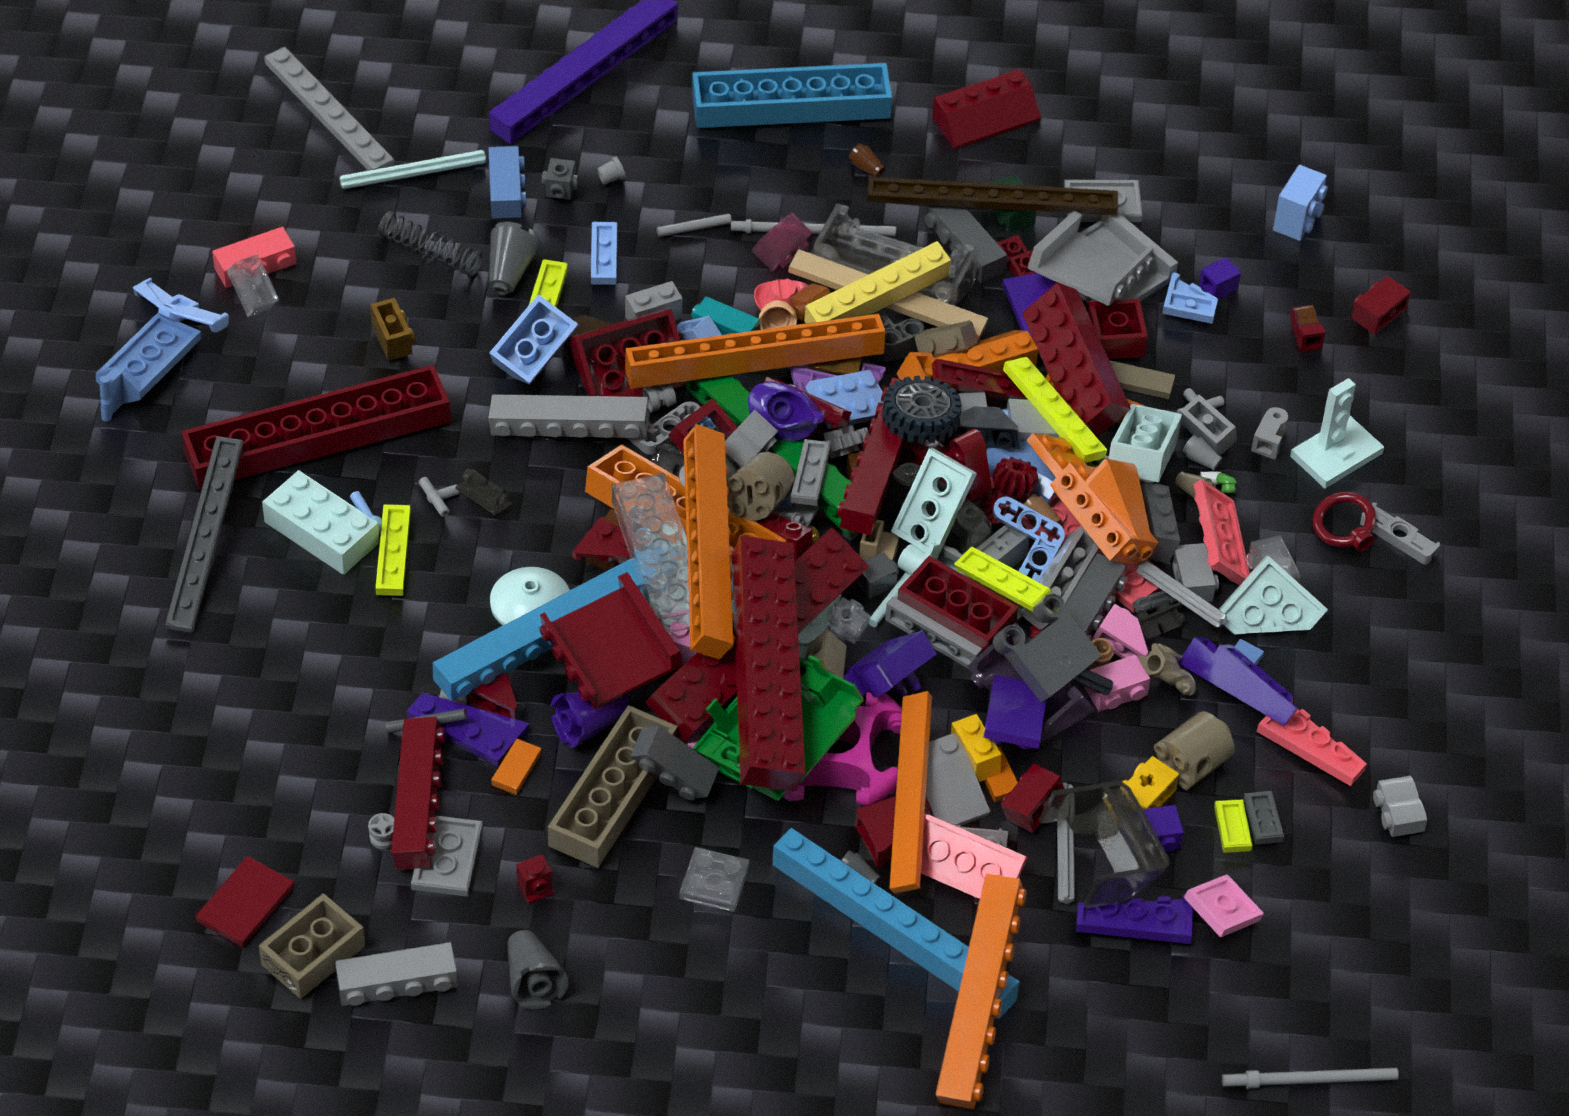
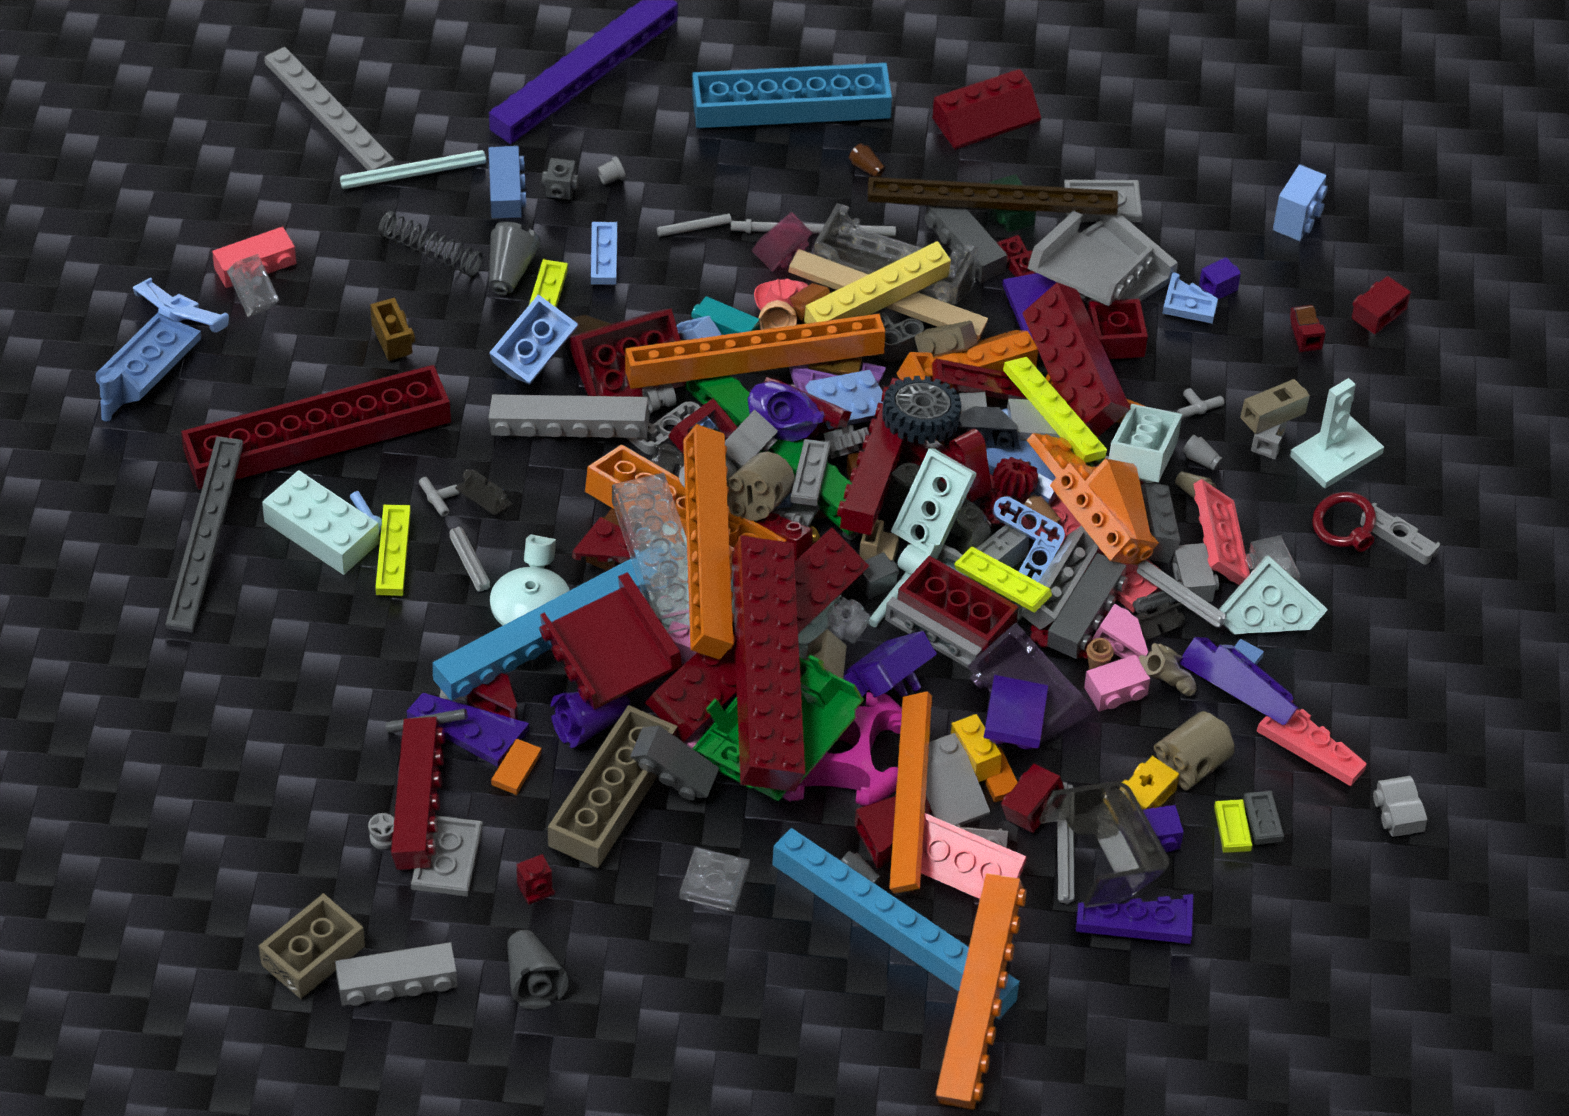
(245, 901): dark red tile -> none
(469, 559): none -> light grey axle
(539, 551): none -> light aqua plate
(654, 299): light grey brick -> none
(1054, 654): dark grey piece -> none
(1143, 380): dark tan tile -> none
(1206, 422): light grey brick -> none
(1219, 478): bright green arm -> none
(1223, 905): bright pink plate -> none
(1254, 1079): light grey bar -> none
(1275, 406): none -> dark tan brick

